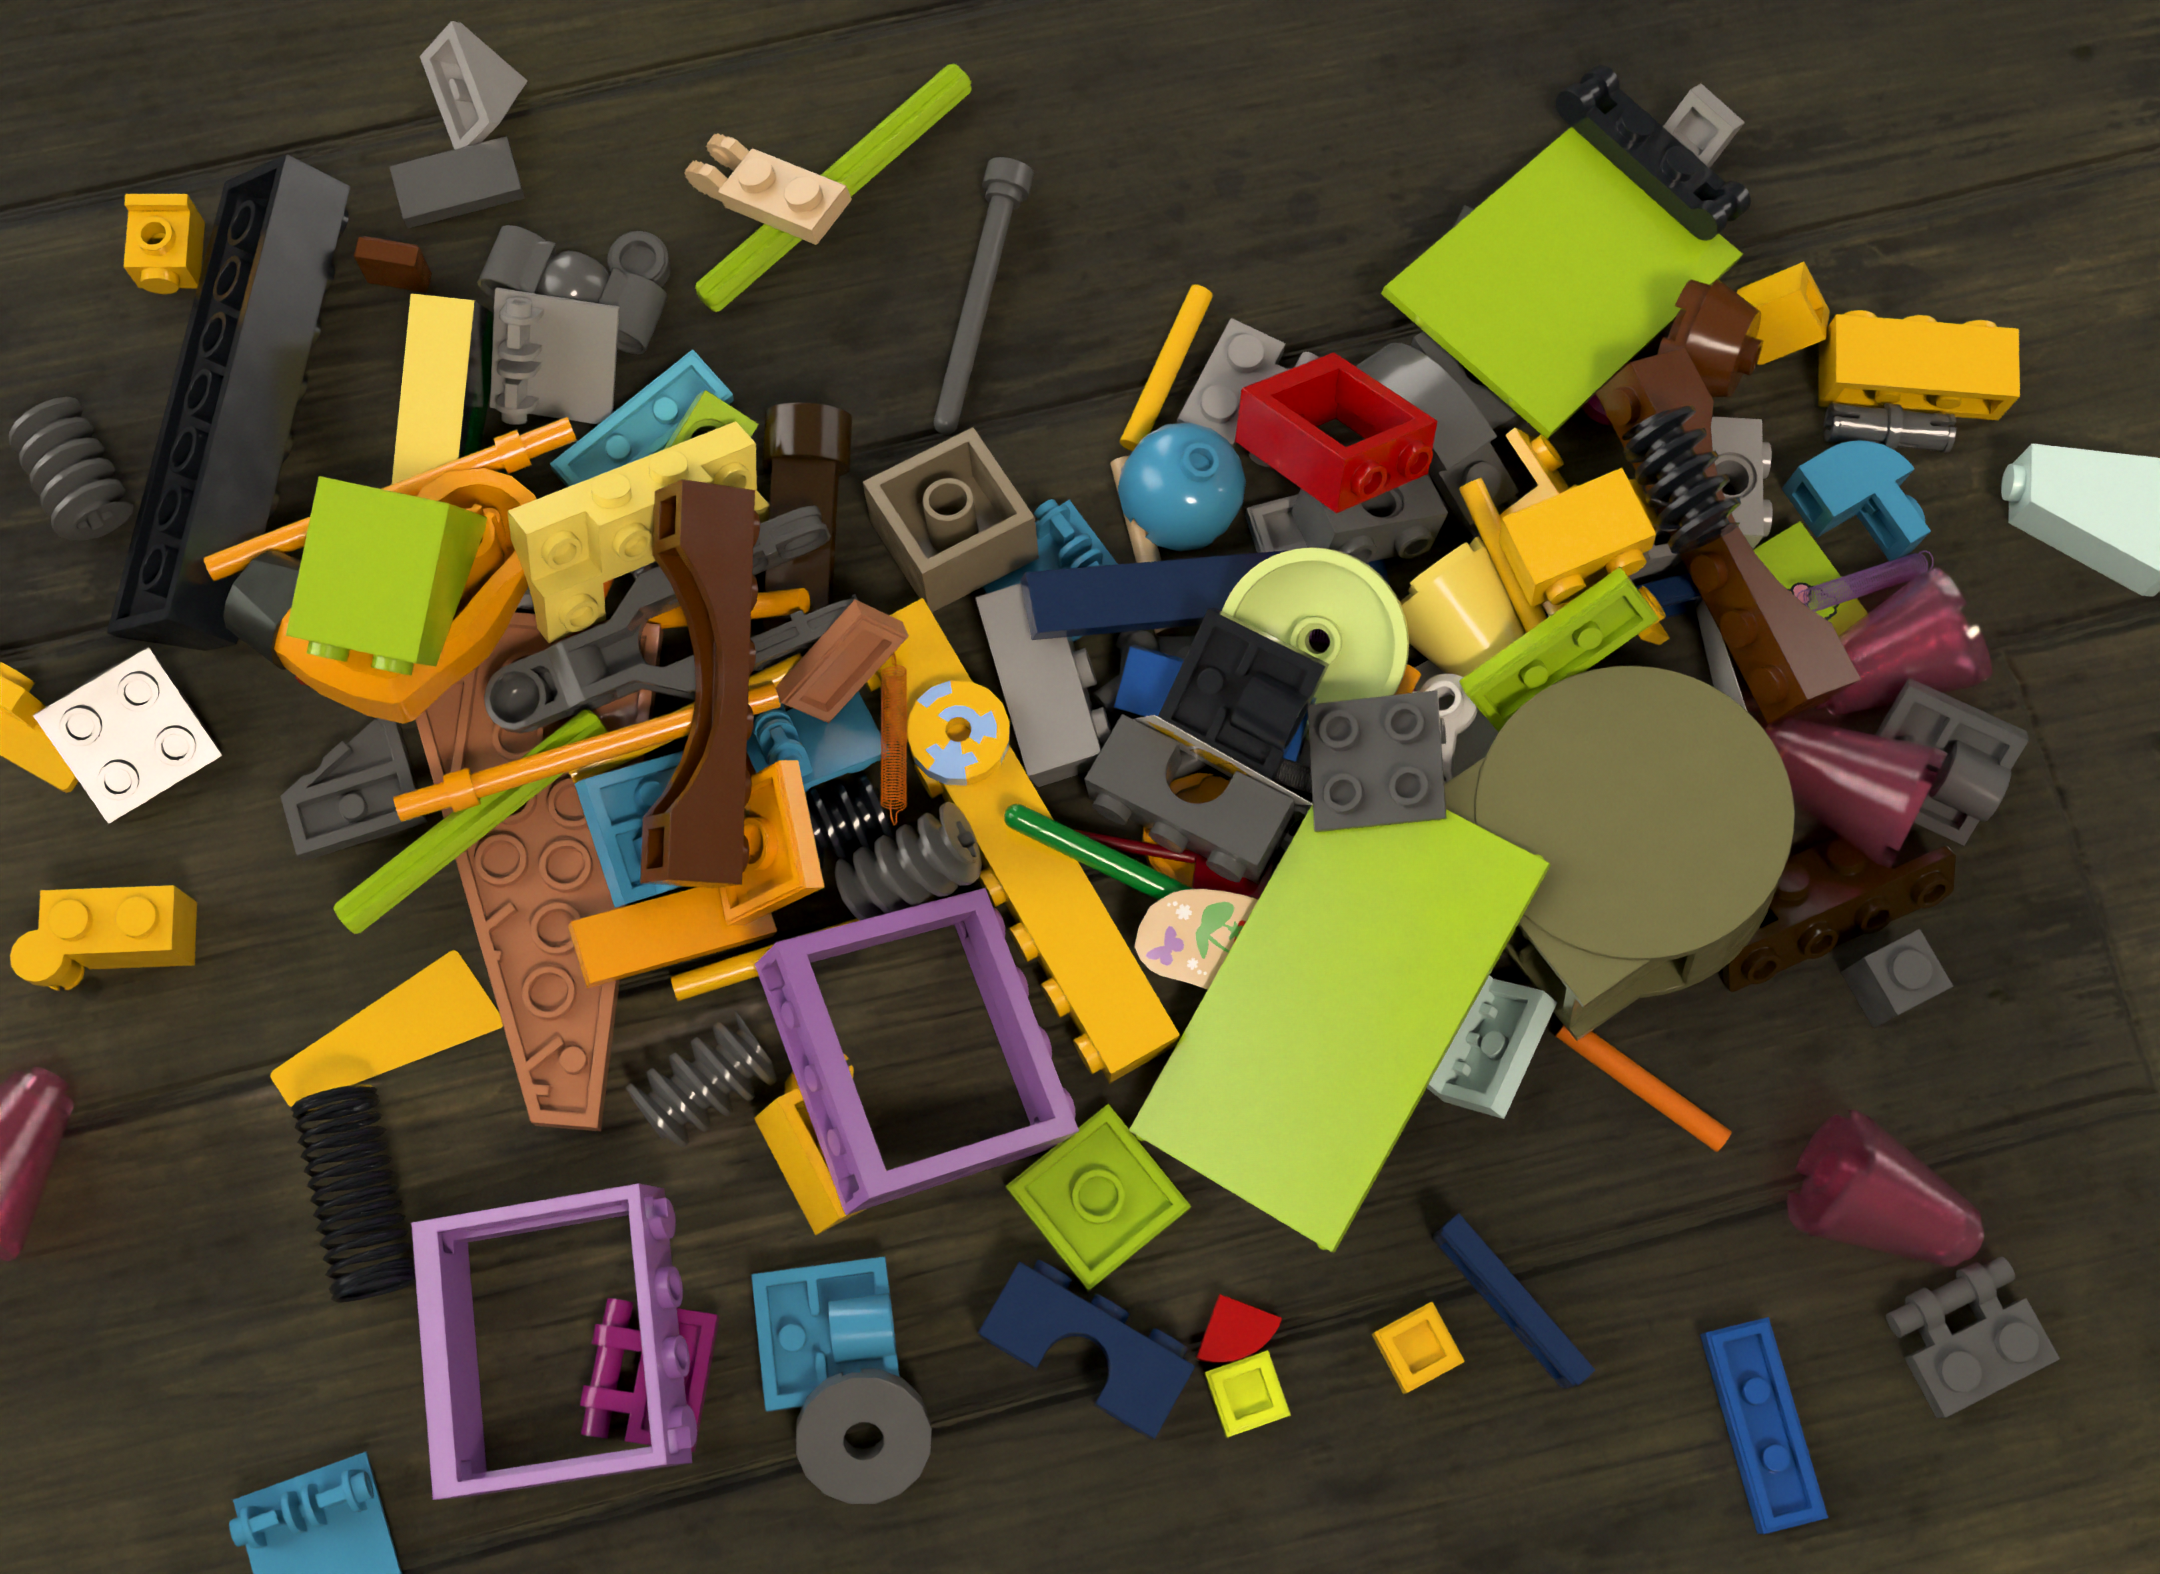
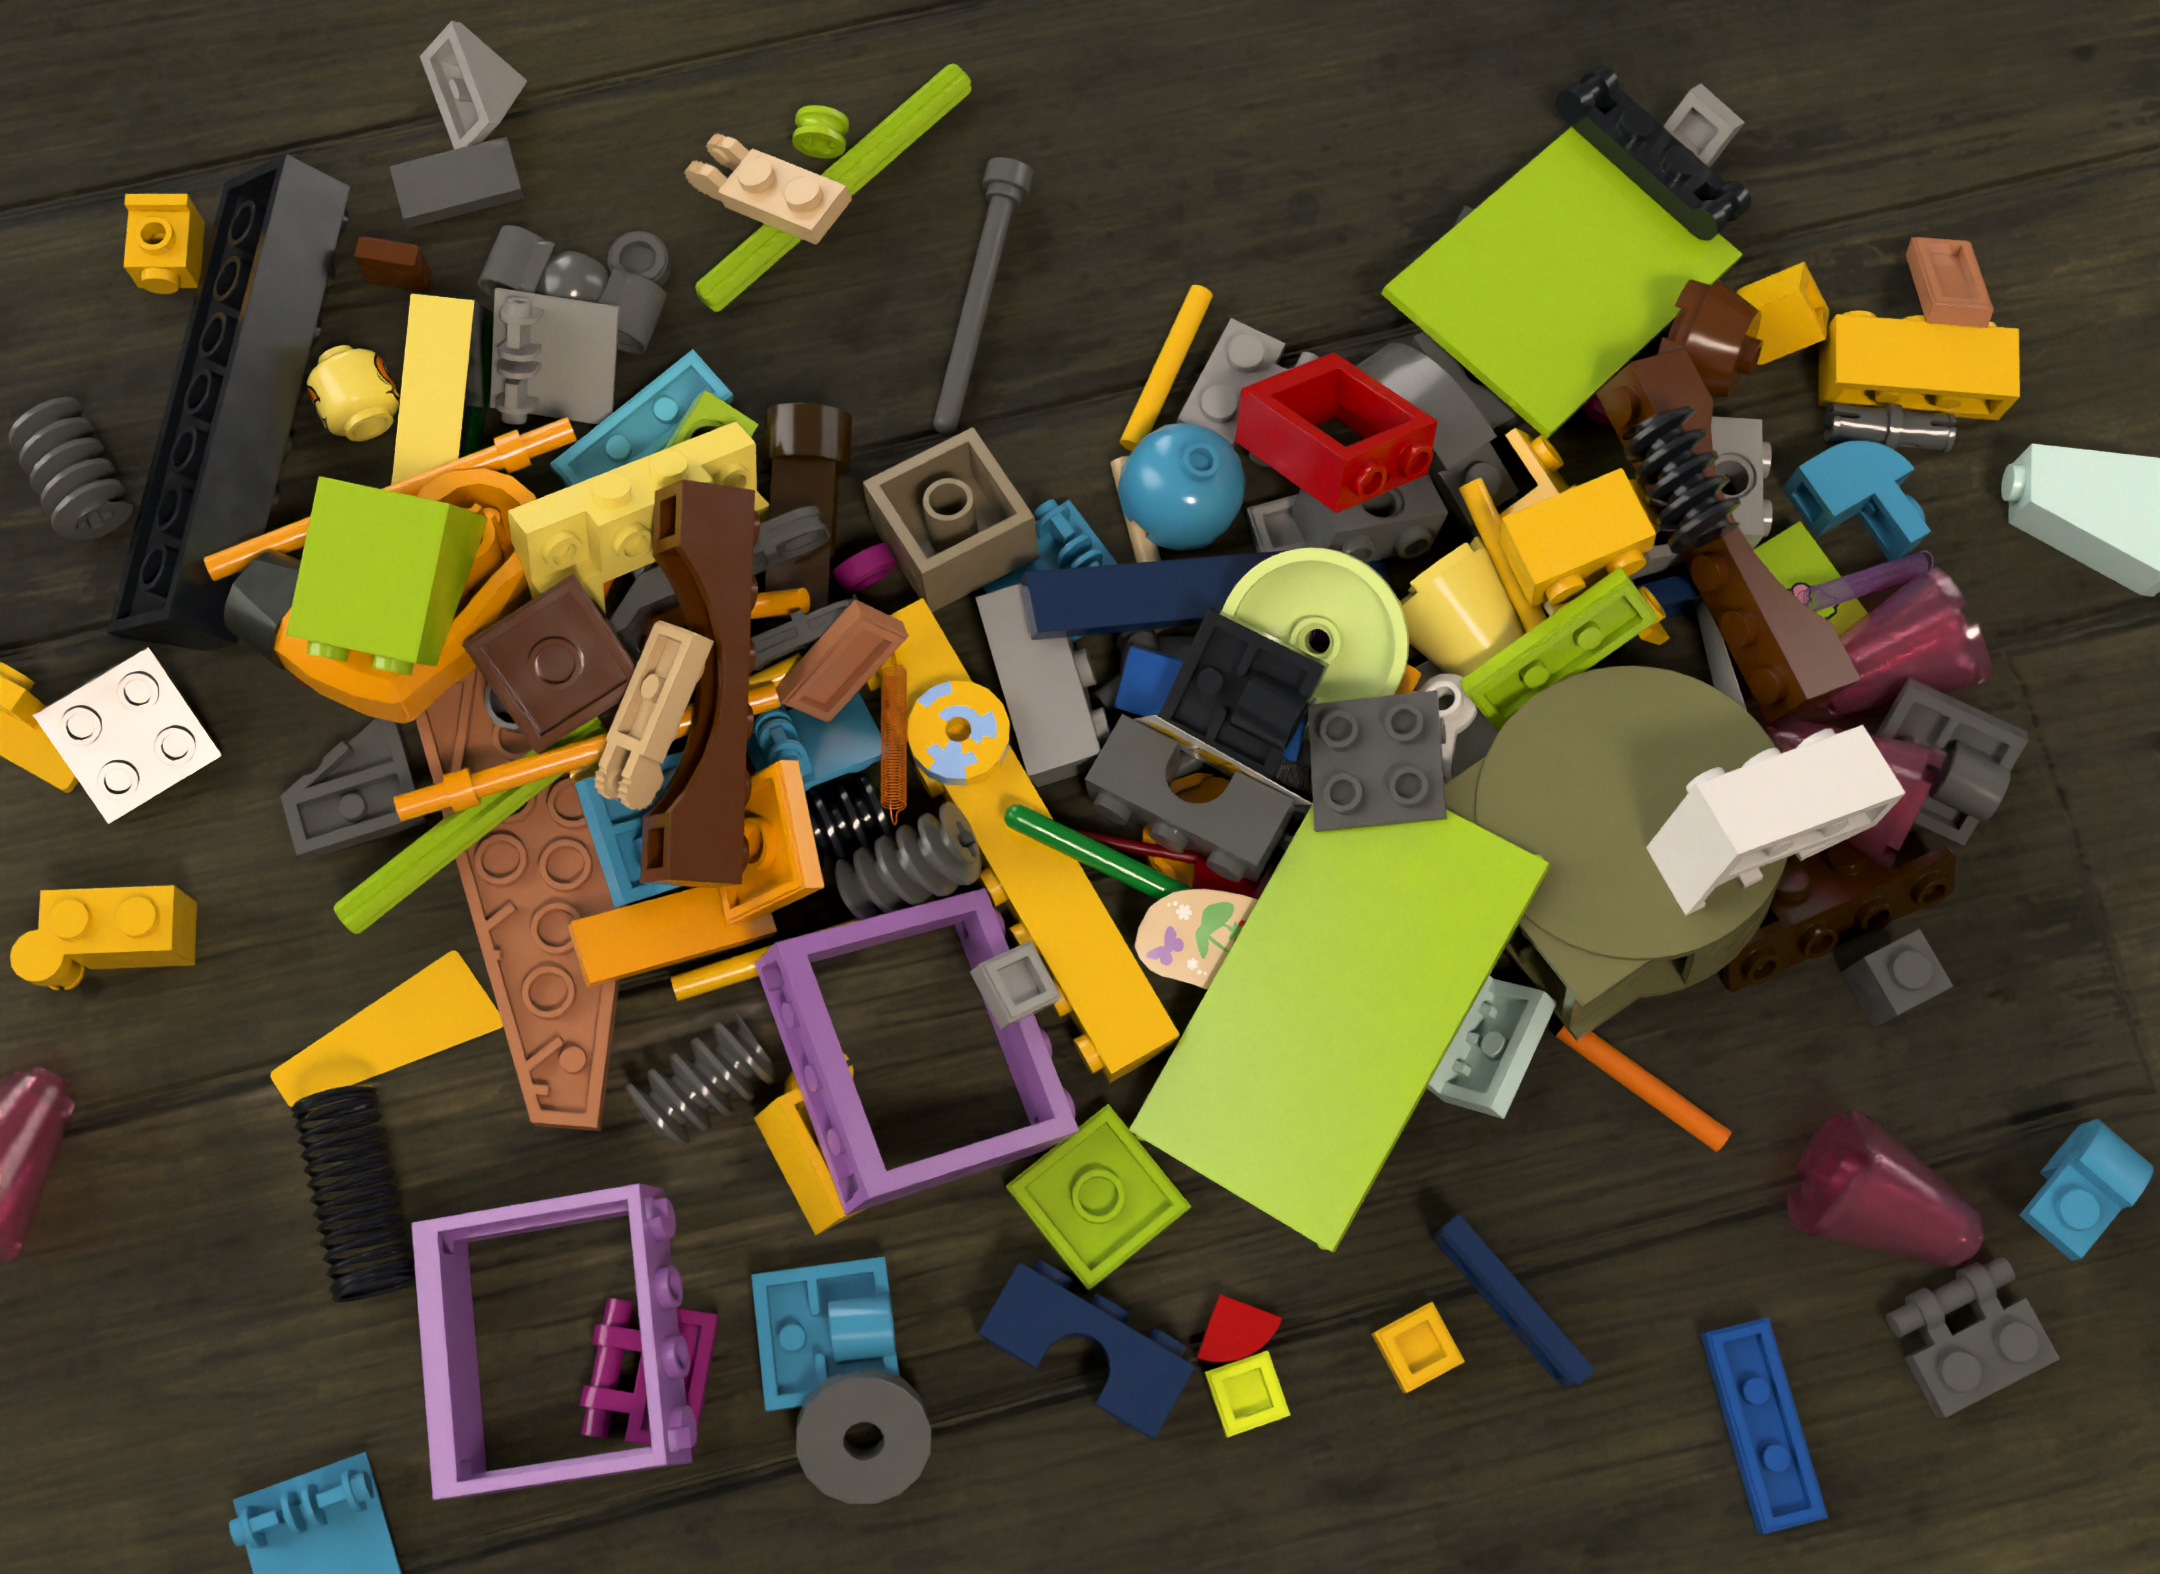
(353, 393): none -> light yellow head
(554, 662): none -> reddish brown tile
(651, 715): none -> tan hinge
(820, 131): none -> lime bush
(865, 568): none -> magenta tile
(1015, 985): none -> light grey tile
(1772, 811): none -> white wedge
(1949, 282): none -> nougat tile
(2086, 1188): none -> dark azure brick

